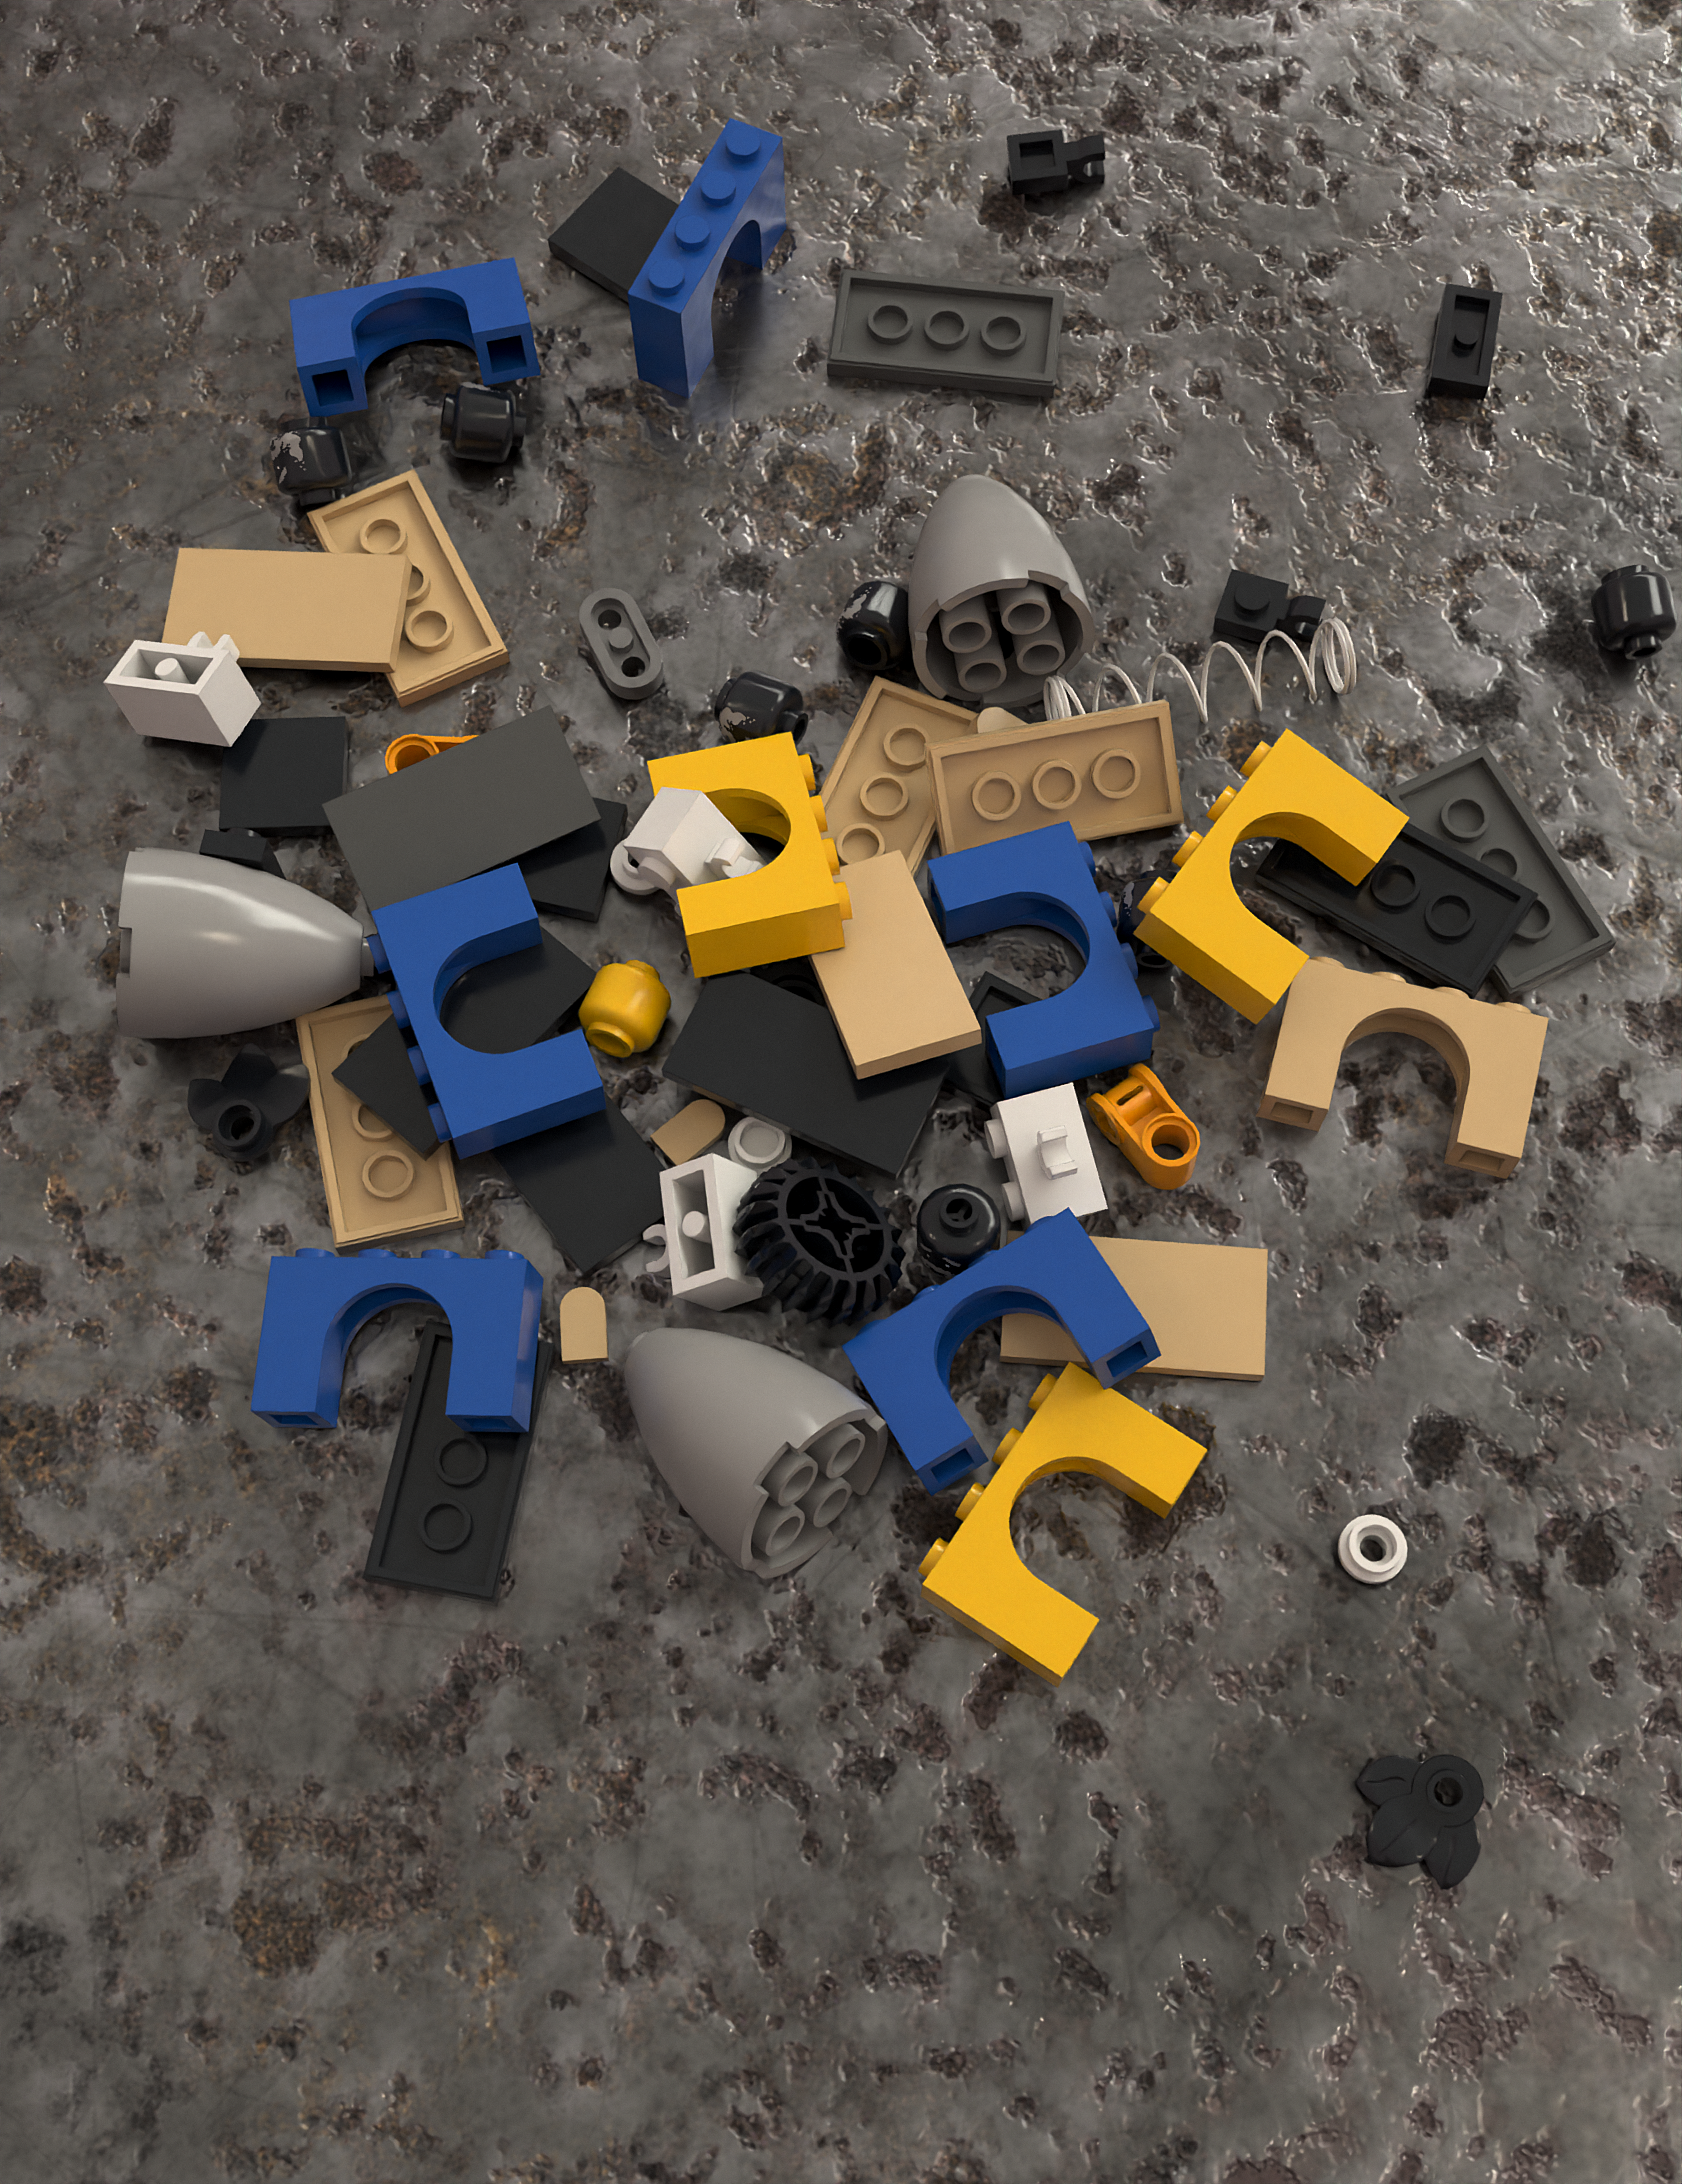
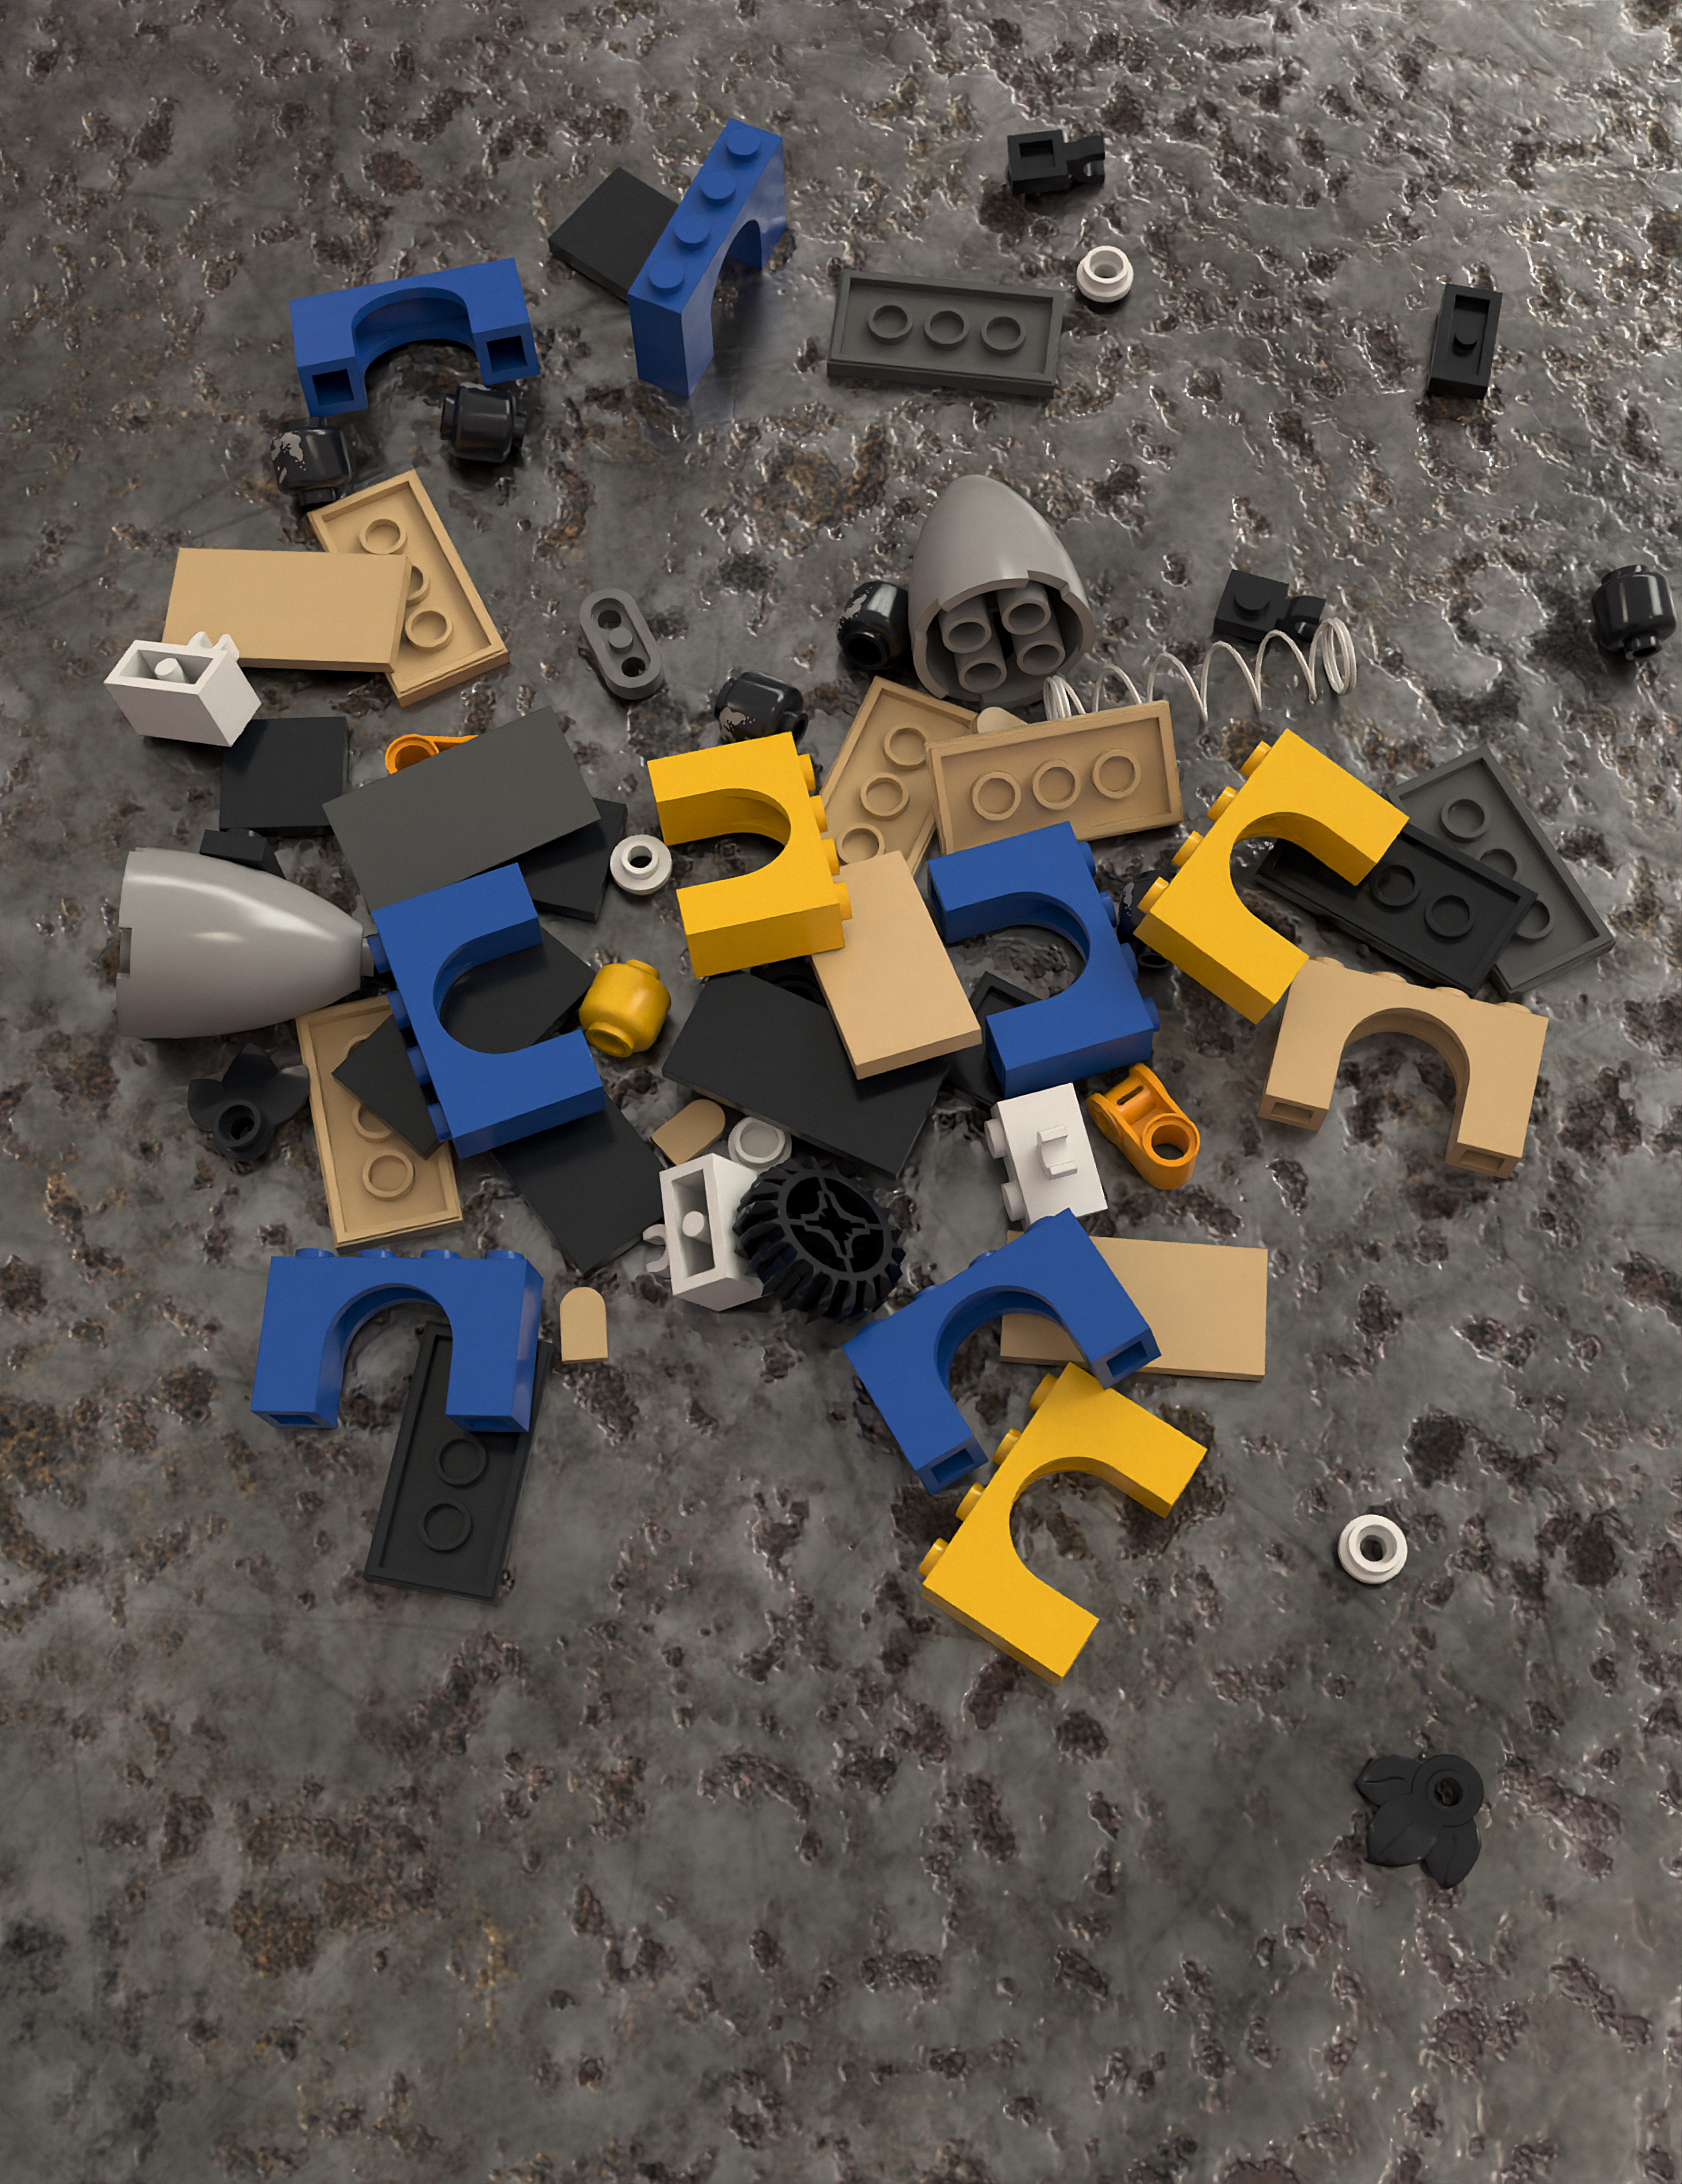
(688, 843): white brick -> none
(751, 1441): light grey cylinder -> none
(956, 1228): black head -> none
(1105, 262): none -> white plate

